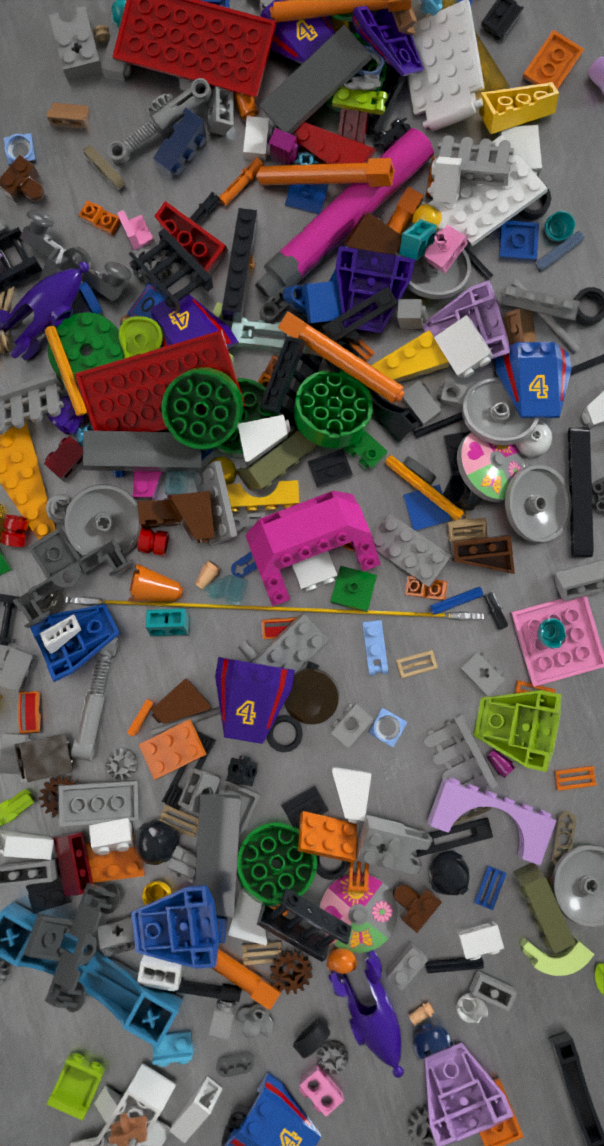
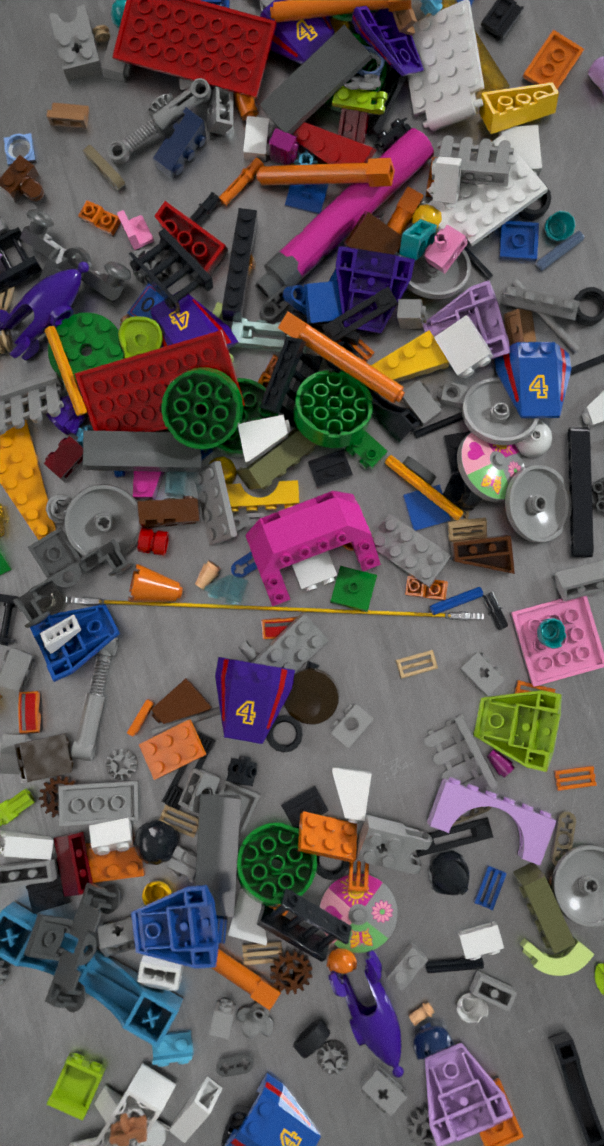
(14, 530): red wheel -> none
(89, 298): blue beam -> none
(167, 622): teal brick -> none
(194, 514): reddish brown slope -> none
(226, 992): black container -> none
(325, 1088): bright pink brick -> none
(375, 647): light blue plate -> none
(379, 1079): none -> light grey brick
(400, 725): light blue piece -> none
(417, 906): reddish brown brick -> none

